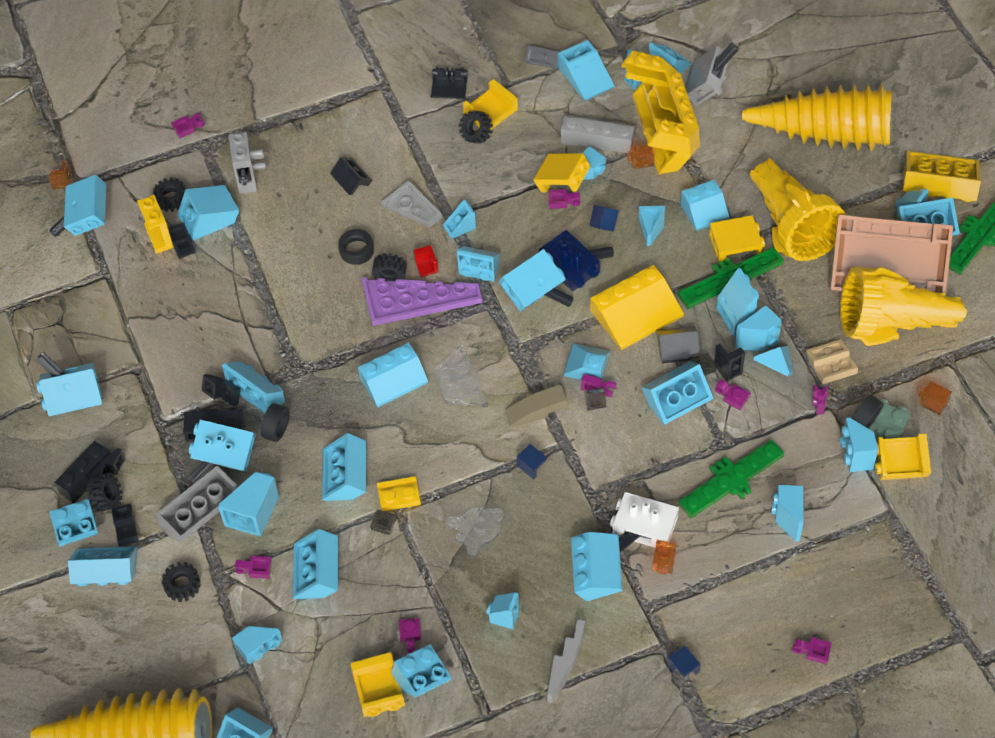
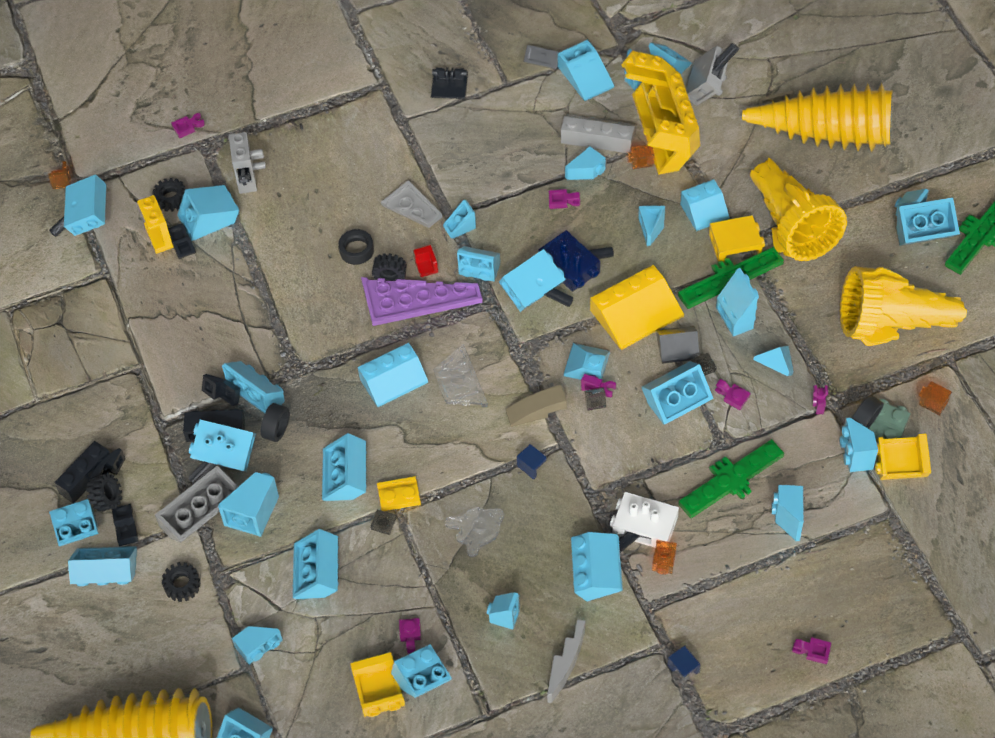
(67, 388): medium azure piece -> none
(257, 567): magenta plate -> none
(349, 175): black panel -> none
(467, 124): black tyre -> none
(495, 102): yellow panel -> none
(562, 170): yellow panel -> none
(604, 218): dark blue panel -> none
(729, 364): black panel -> none
(759, 331): medium azure slope -> none
(831, 361): tan slope -> none
(907, 248): nougat slope -> none
(942, 175): yellow slope -> none

